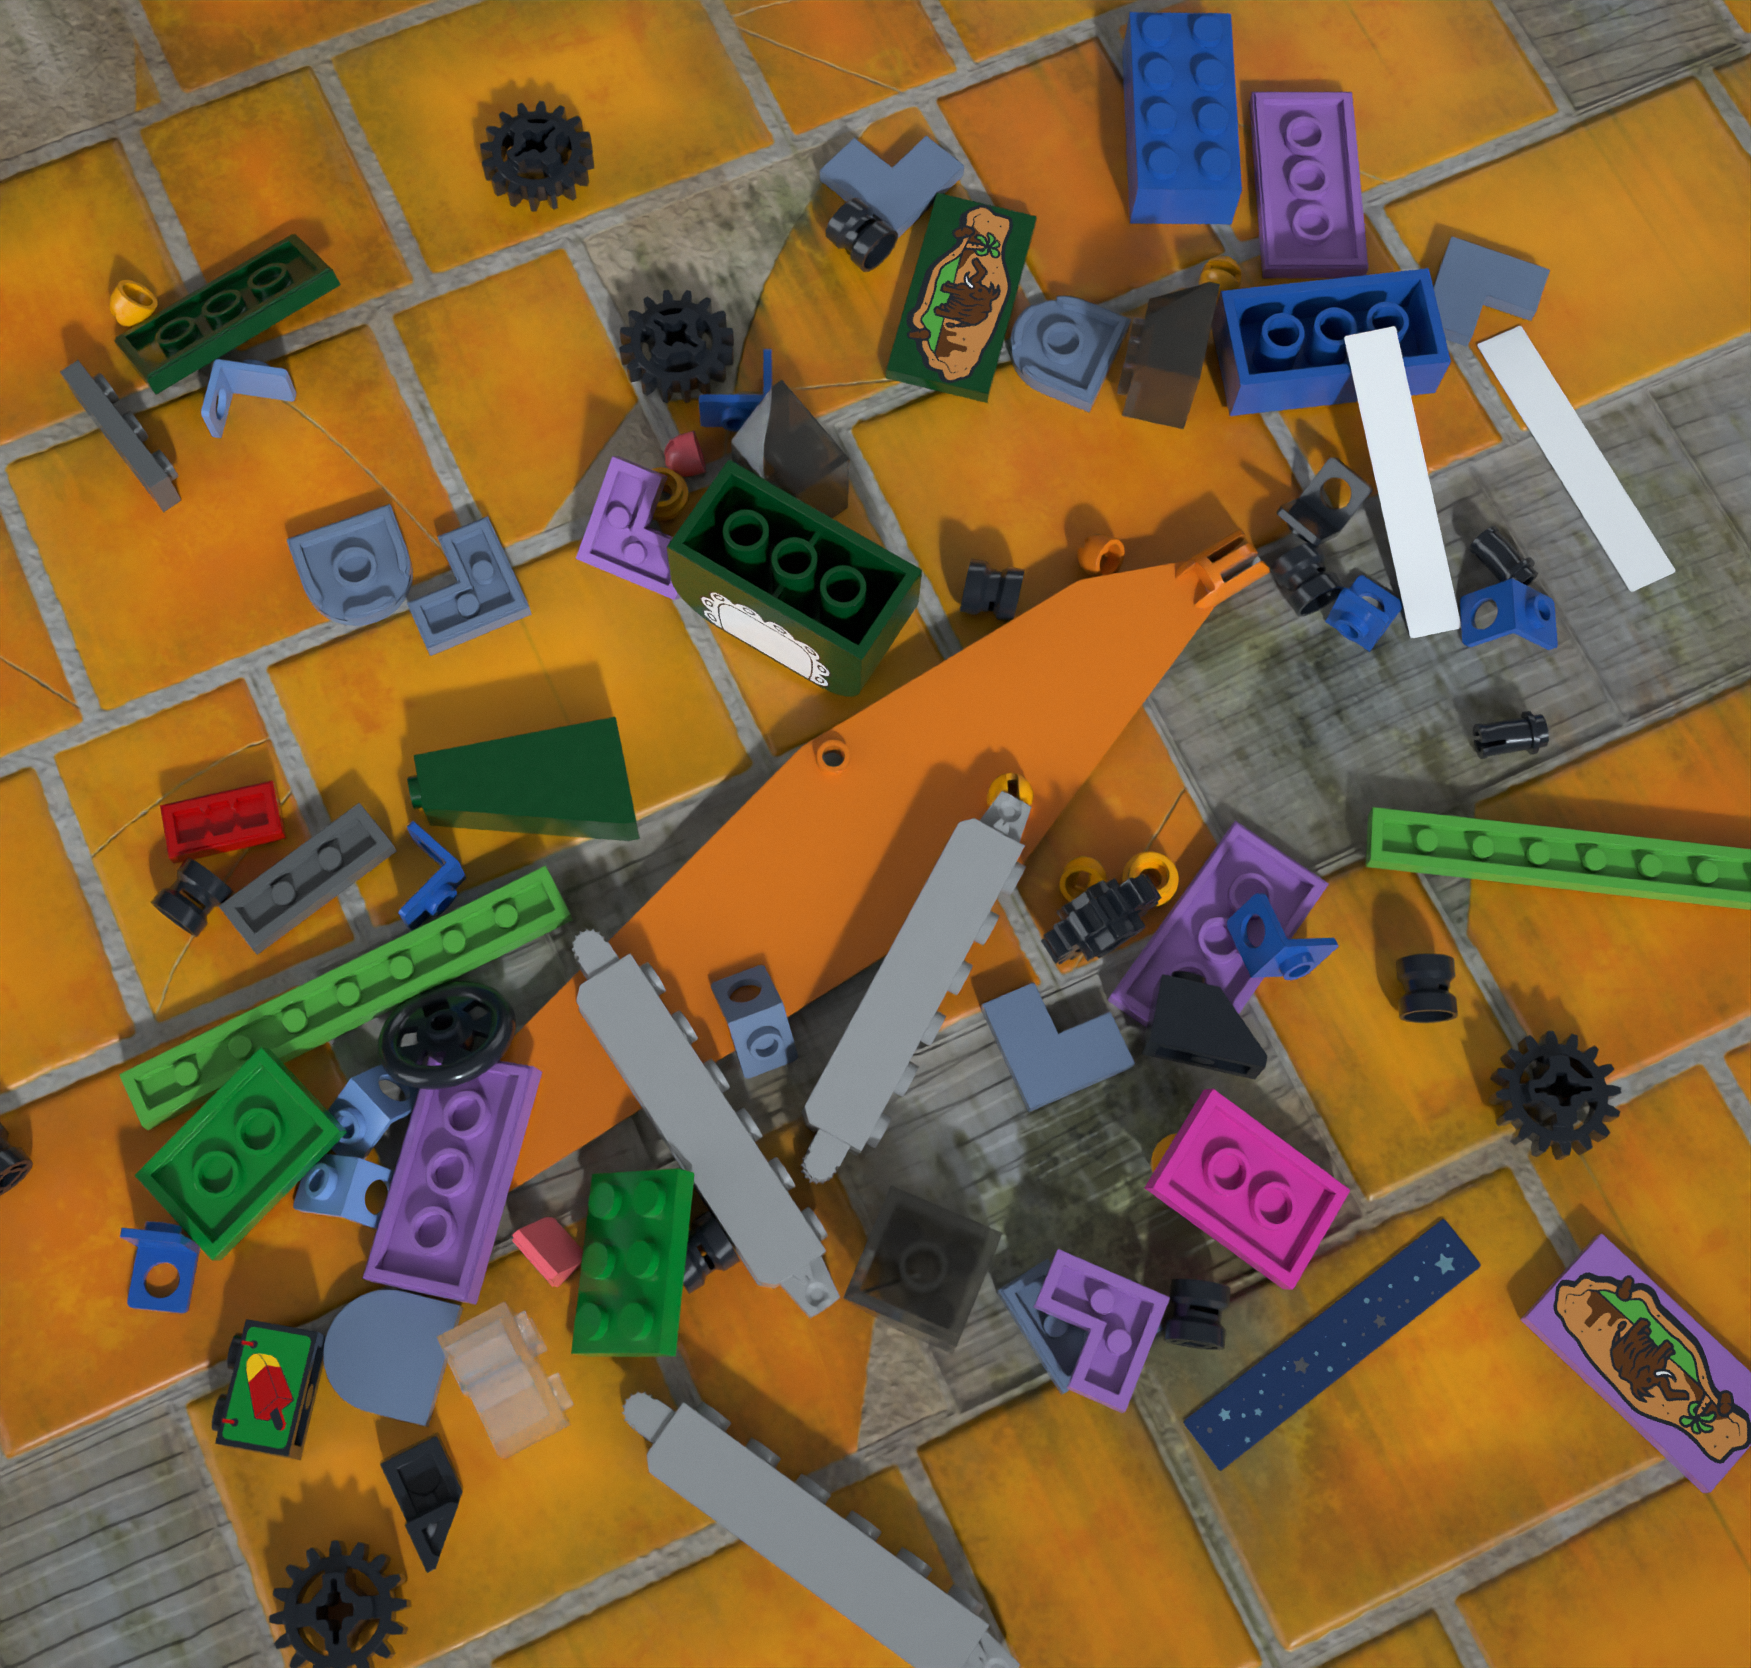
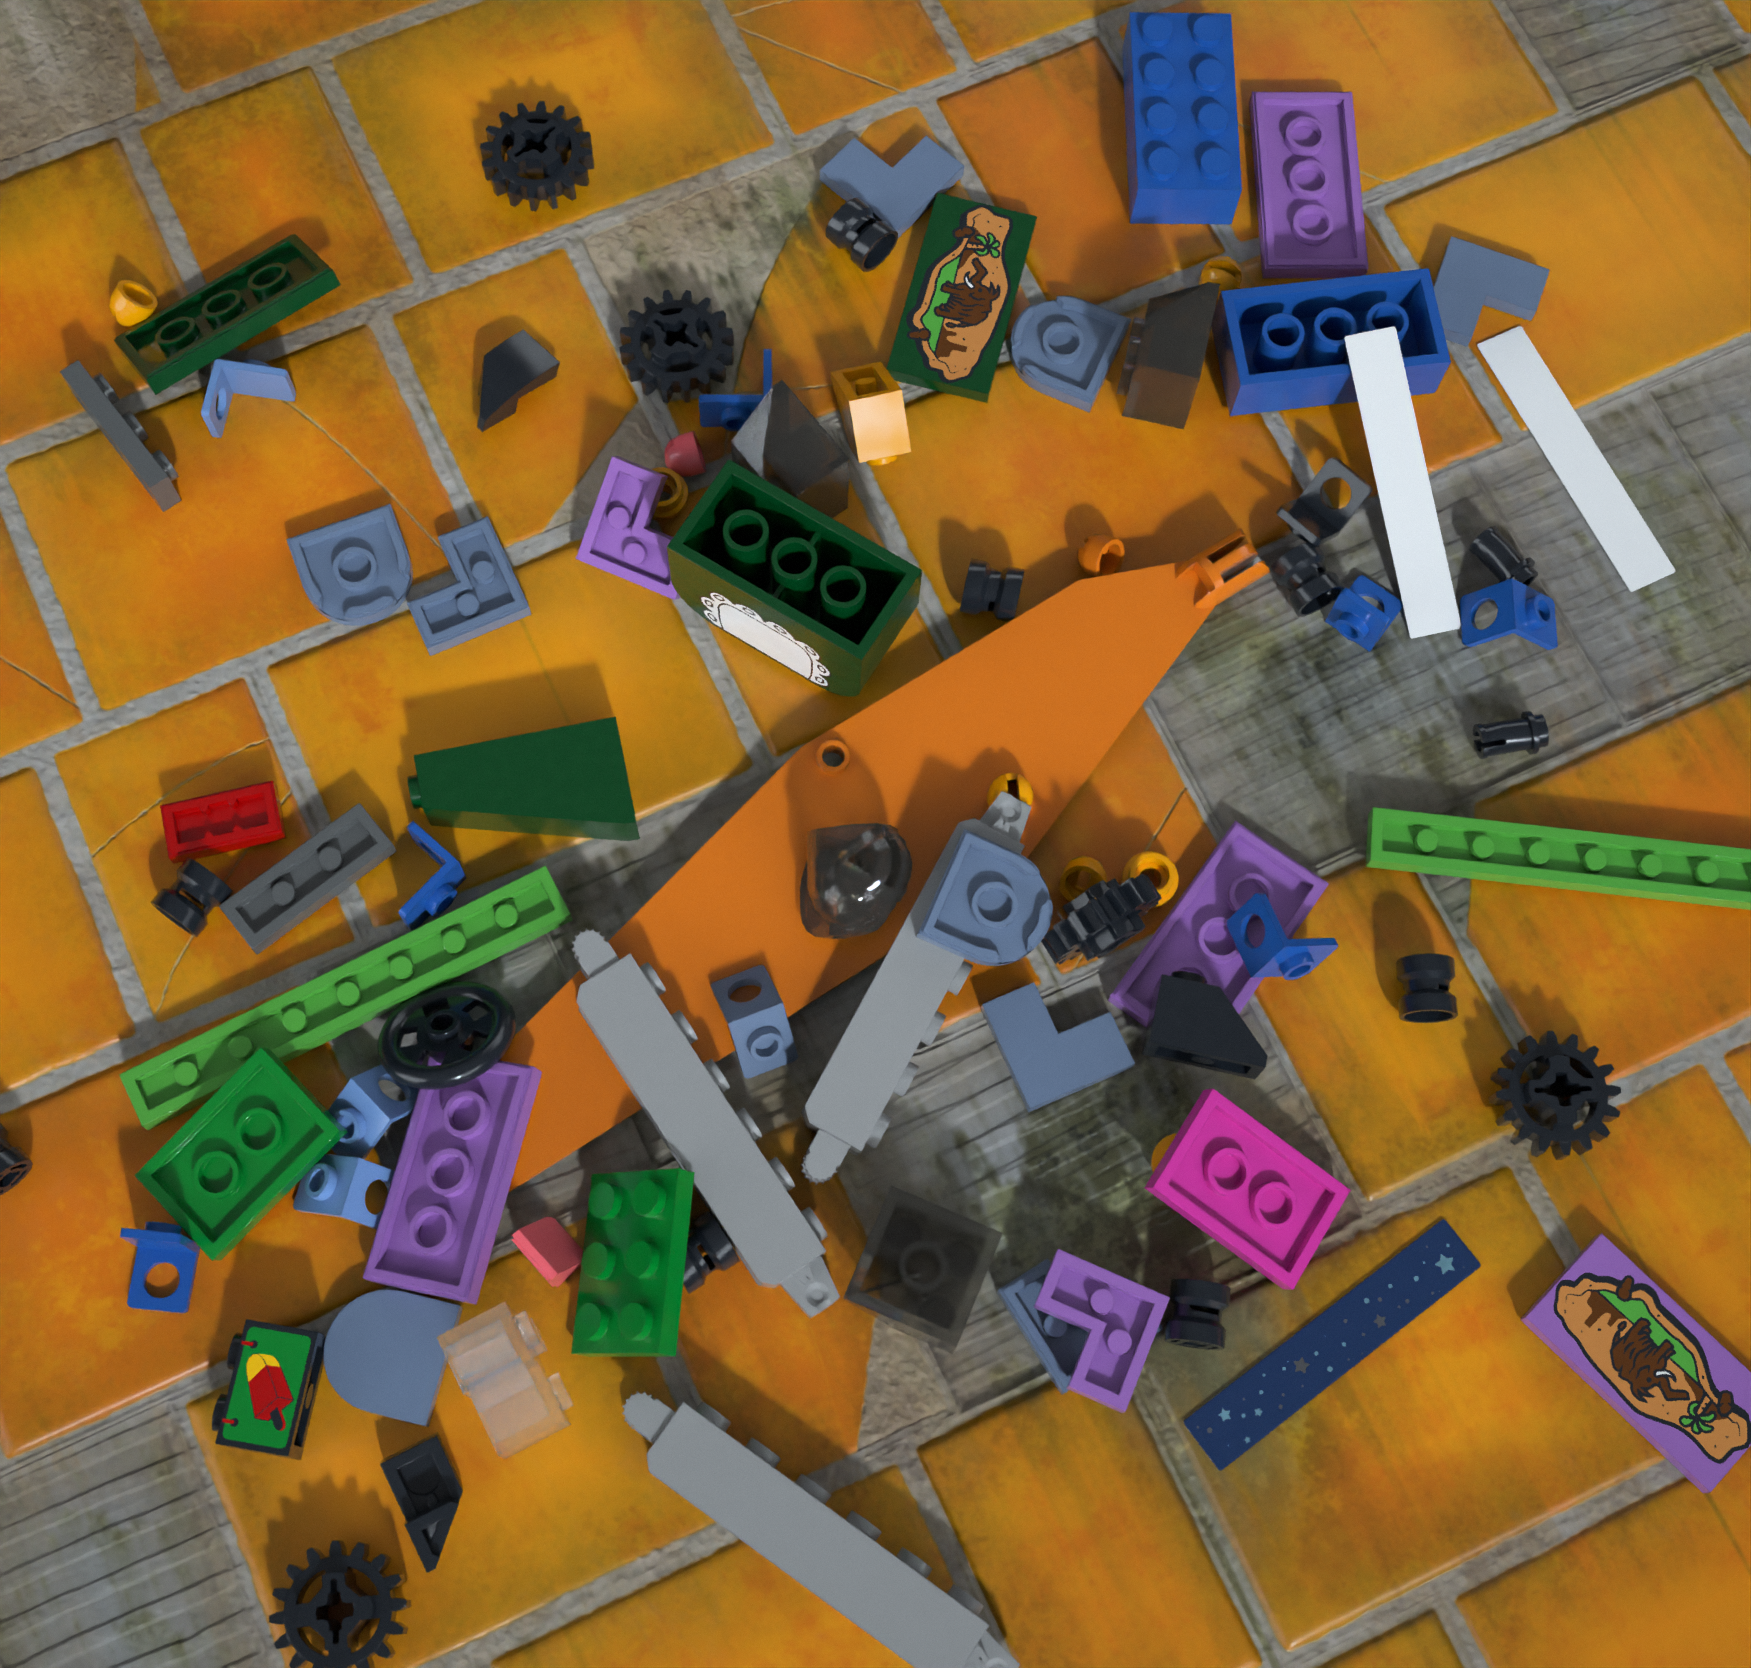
(510, 373): none -> black slope
(852, 879): none -> clear smoke helmet
(872, 413): none -> light orange slope
(988, 904): none -> sand blue tile

